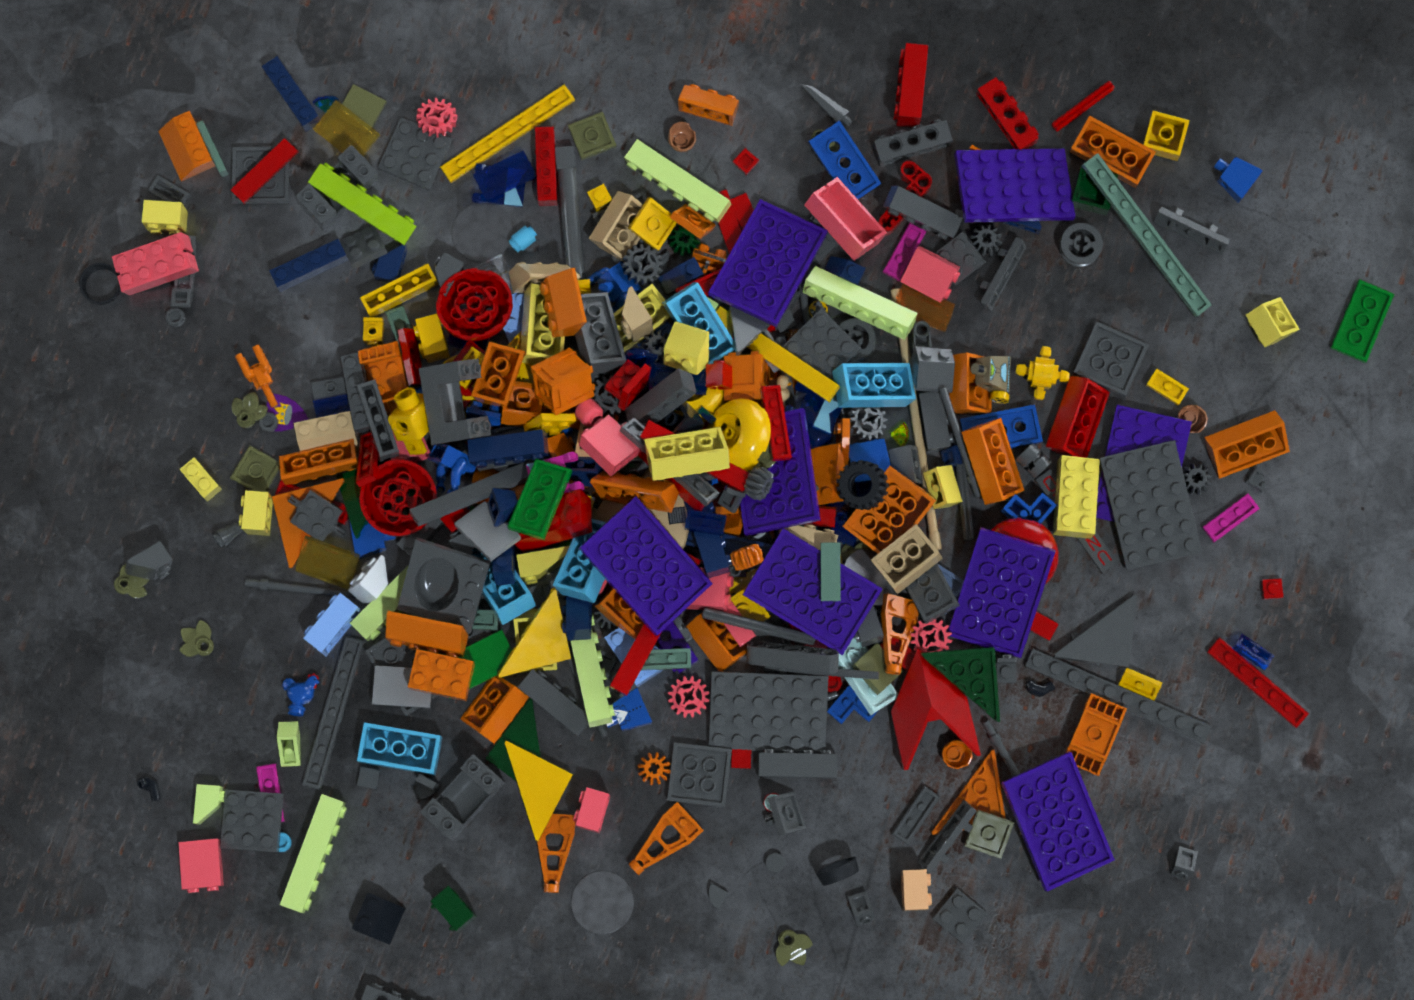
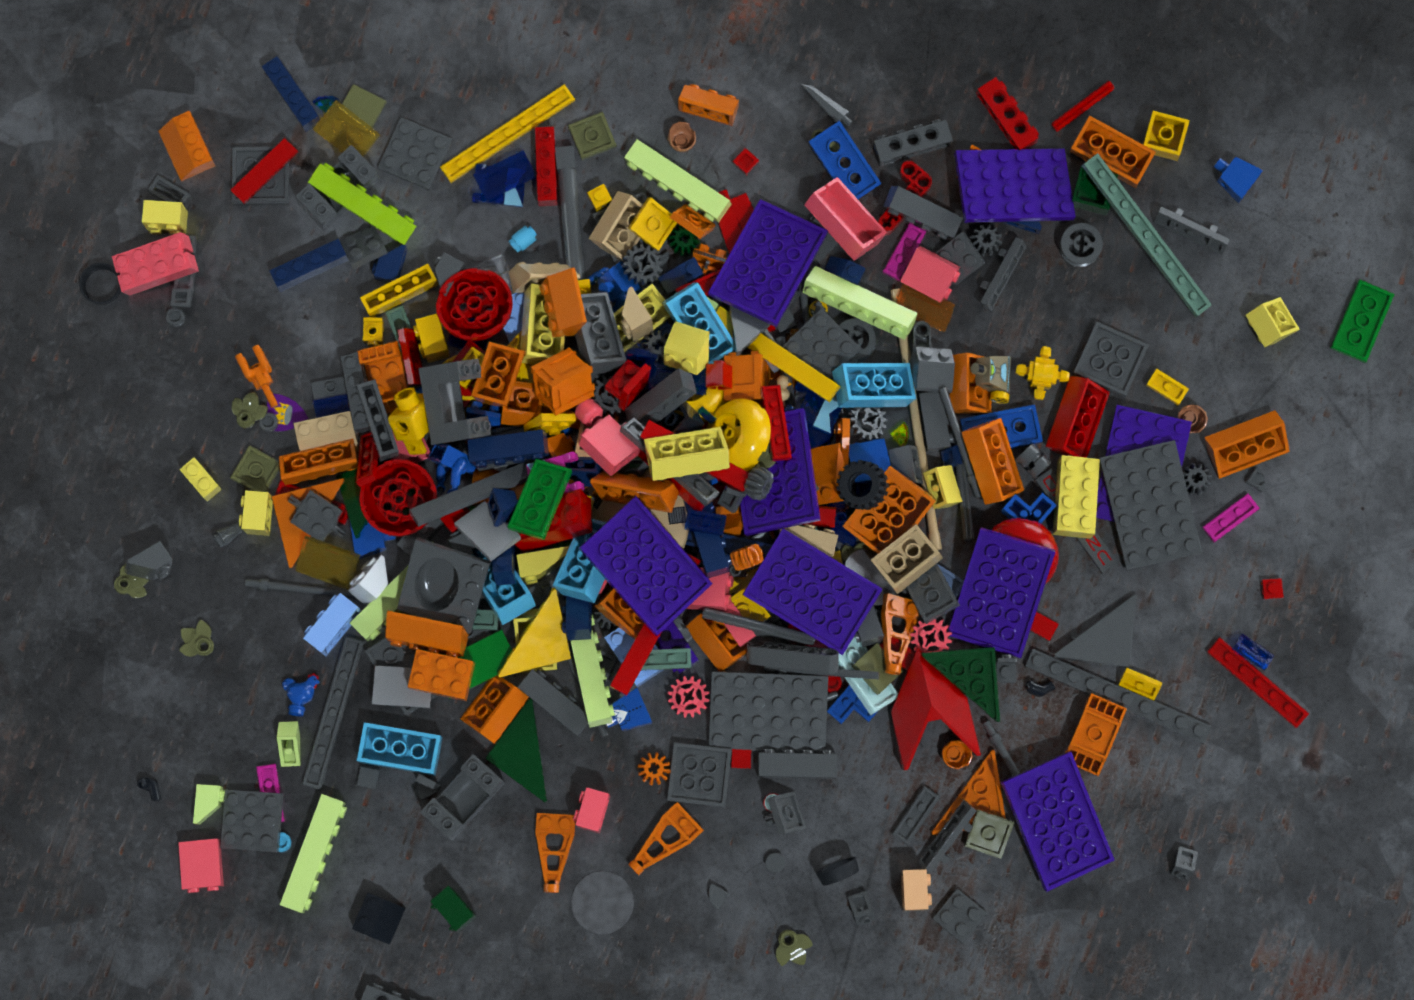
(212, 148): sand green tile -> none
(436, 118): coral gear -> none
(539, 785): yellow tile -> none
(830, 572): sand green tile -> none
(912, 81): red brick -> none

